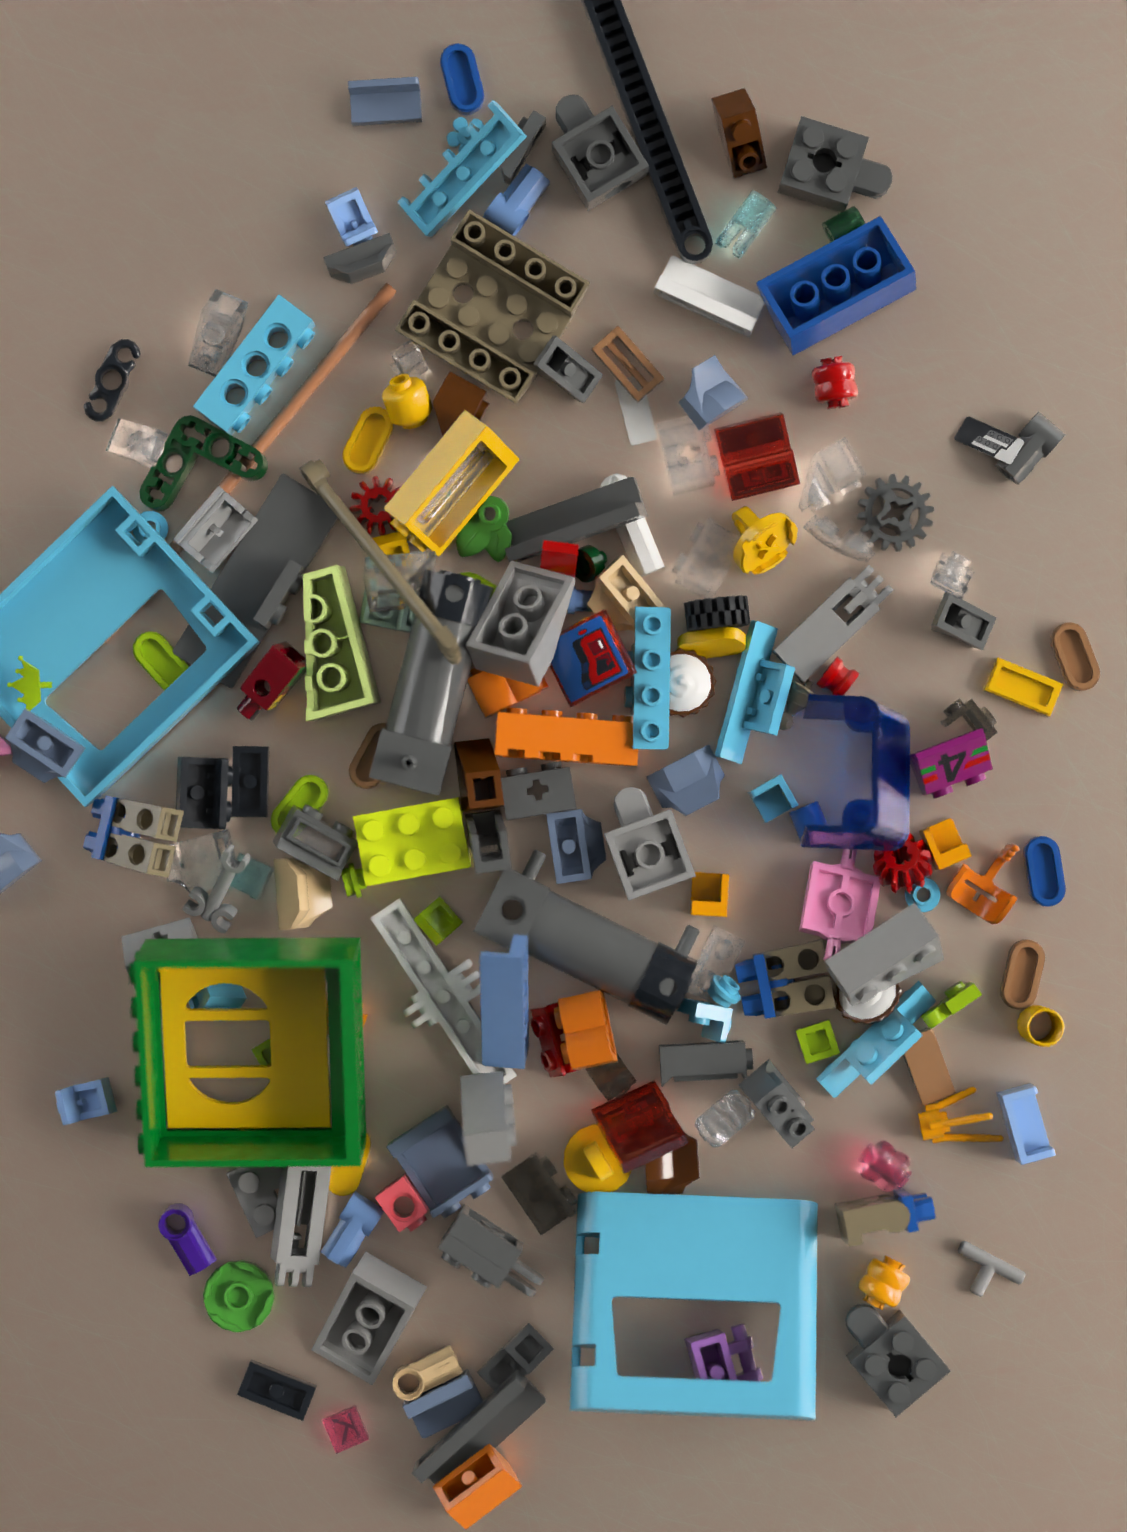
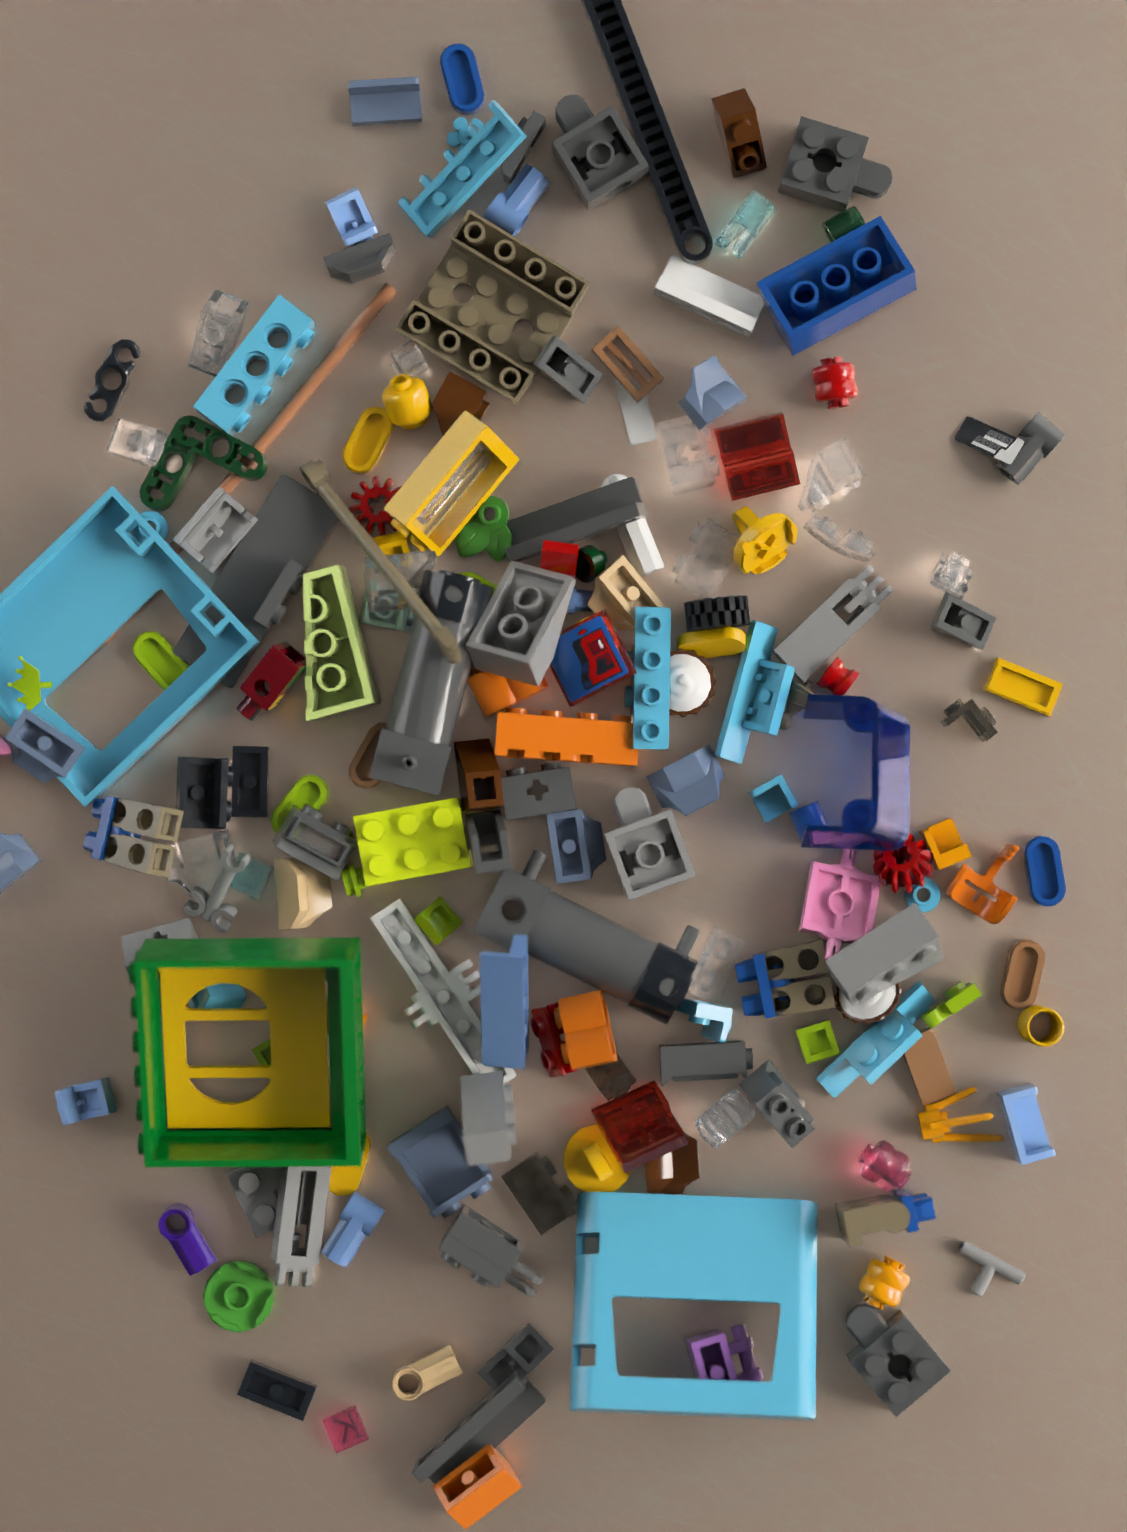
(368, 1318): light grey slope -> none
(402, 1187): coral brick -> none
(443, 1404): sand blue panel -> none
(709, 894): light orange panel -> none
(724, 991): medium azure plate -> none
(903, 527): dark grey gear -> none
(951, 762): magenta slope -> none
(1075, 656): medium nougat tile -> none

